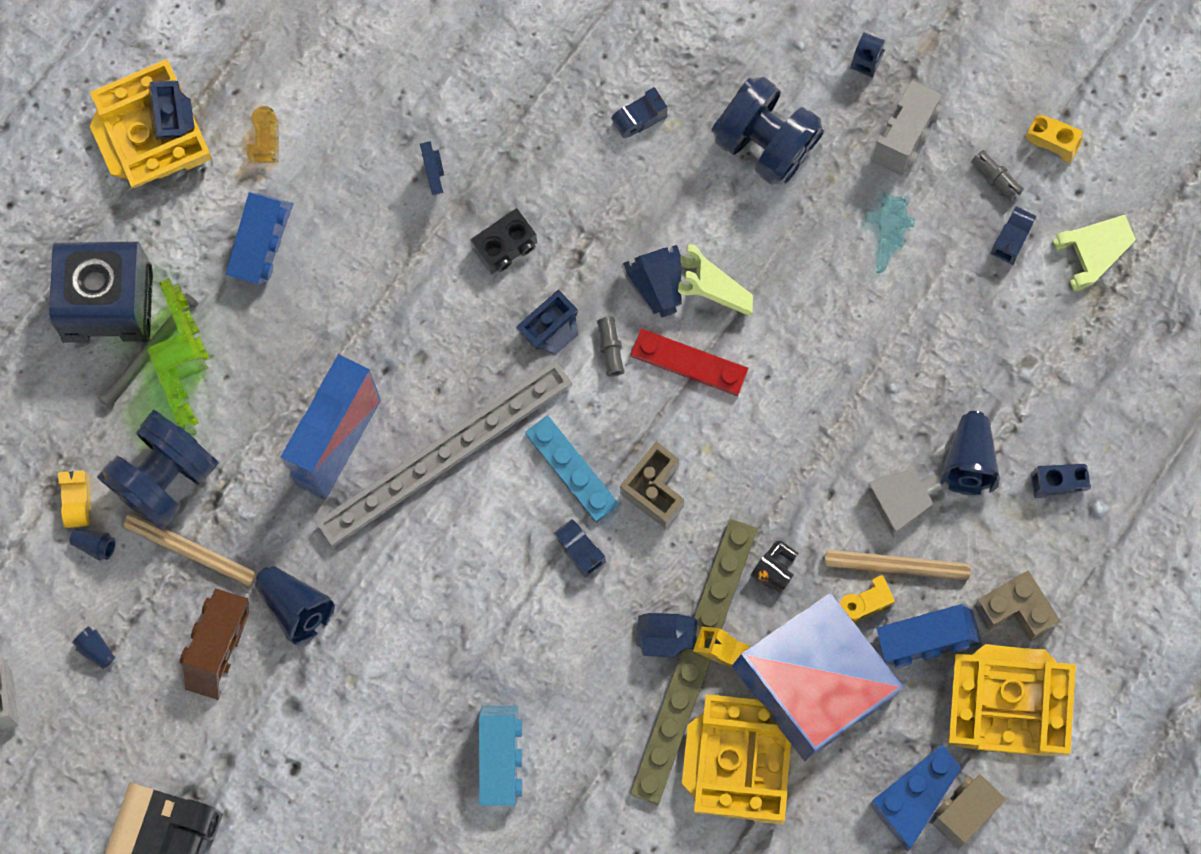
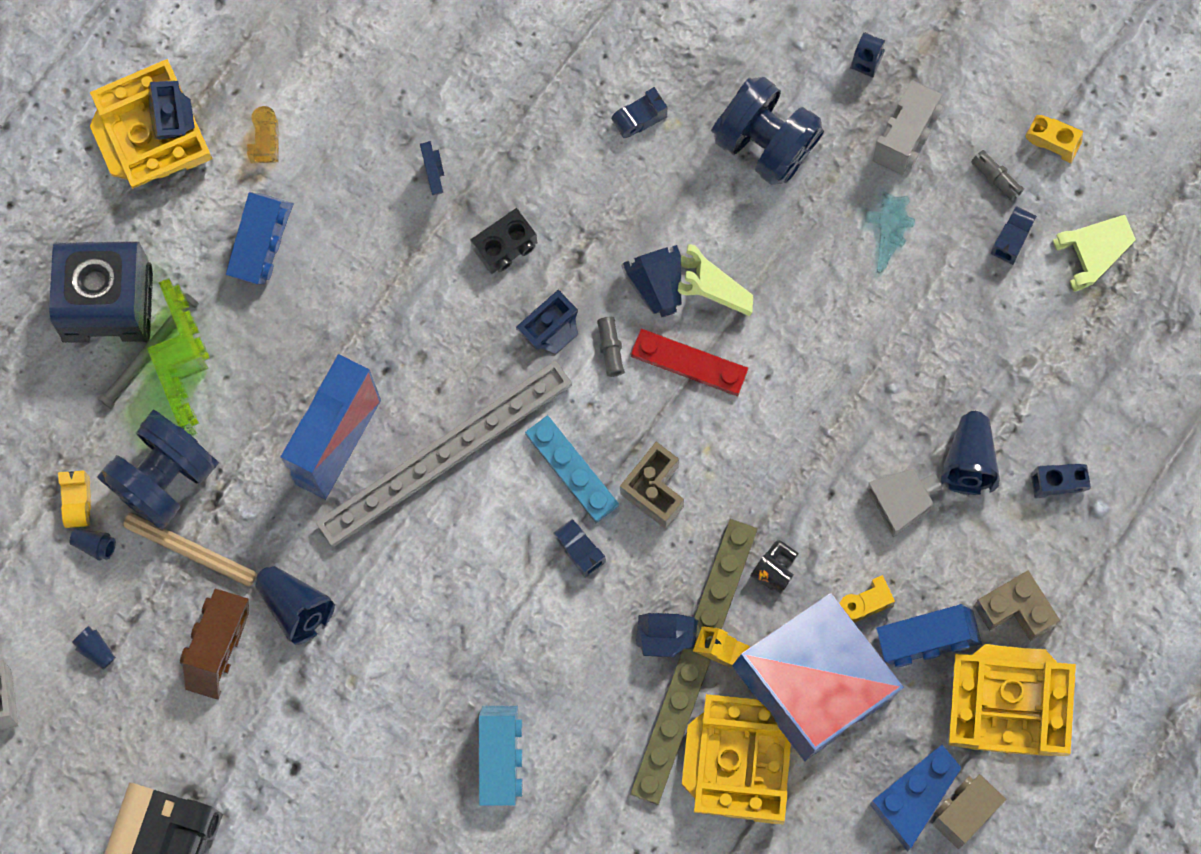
(897, 565): tan axle -> none

